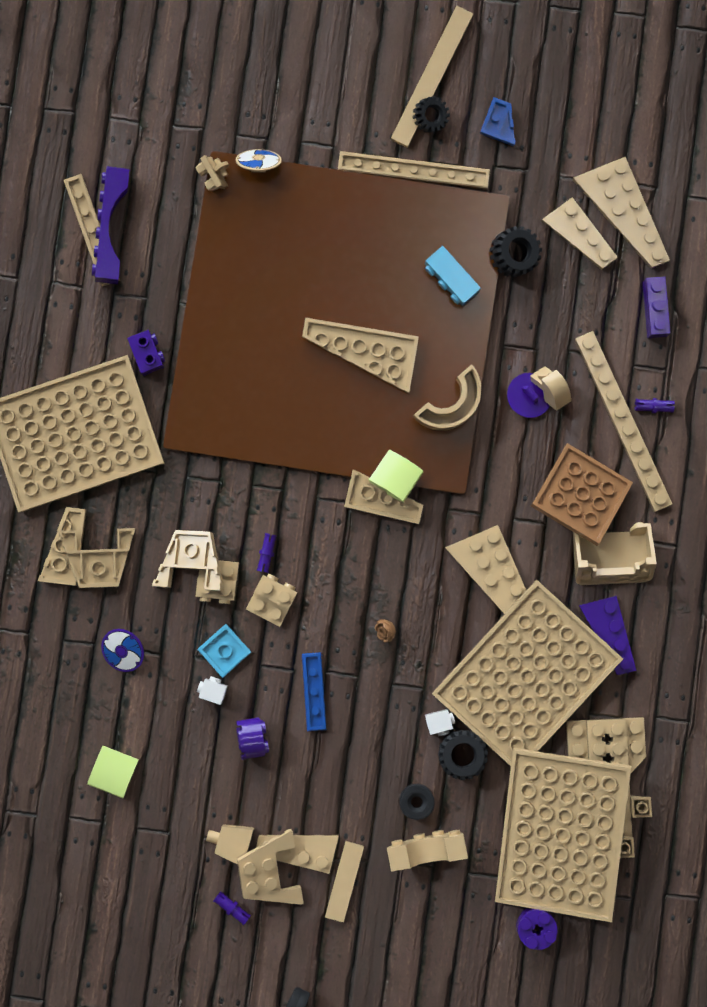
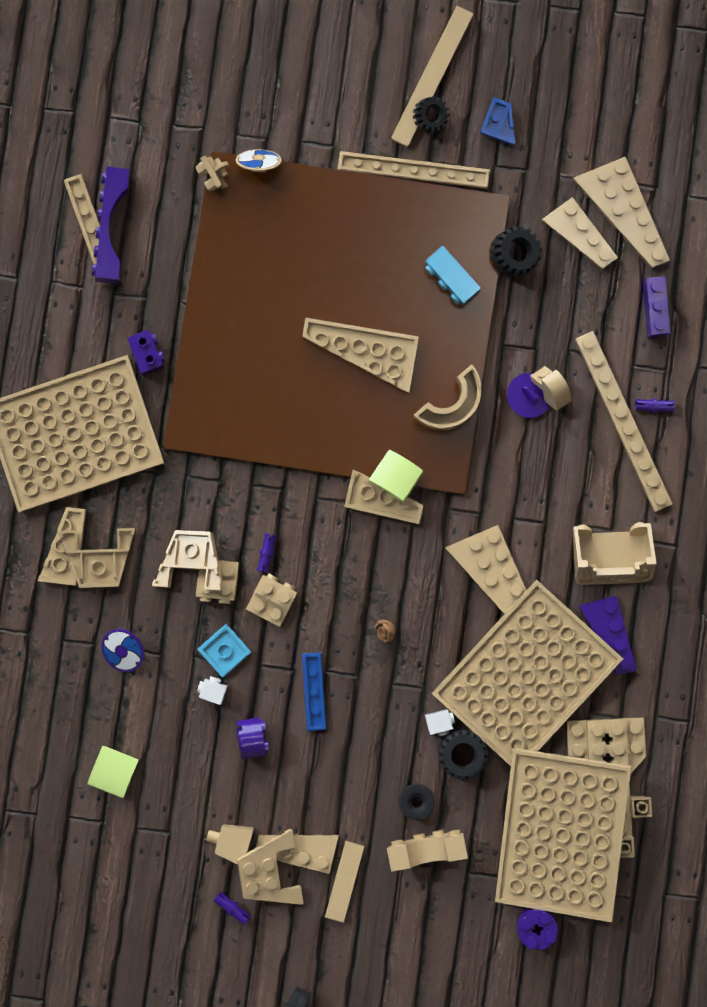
(582, 494): medium nougat plate -> none

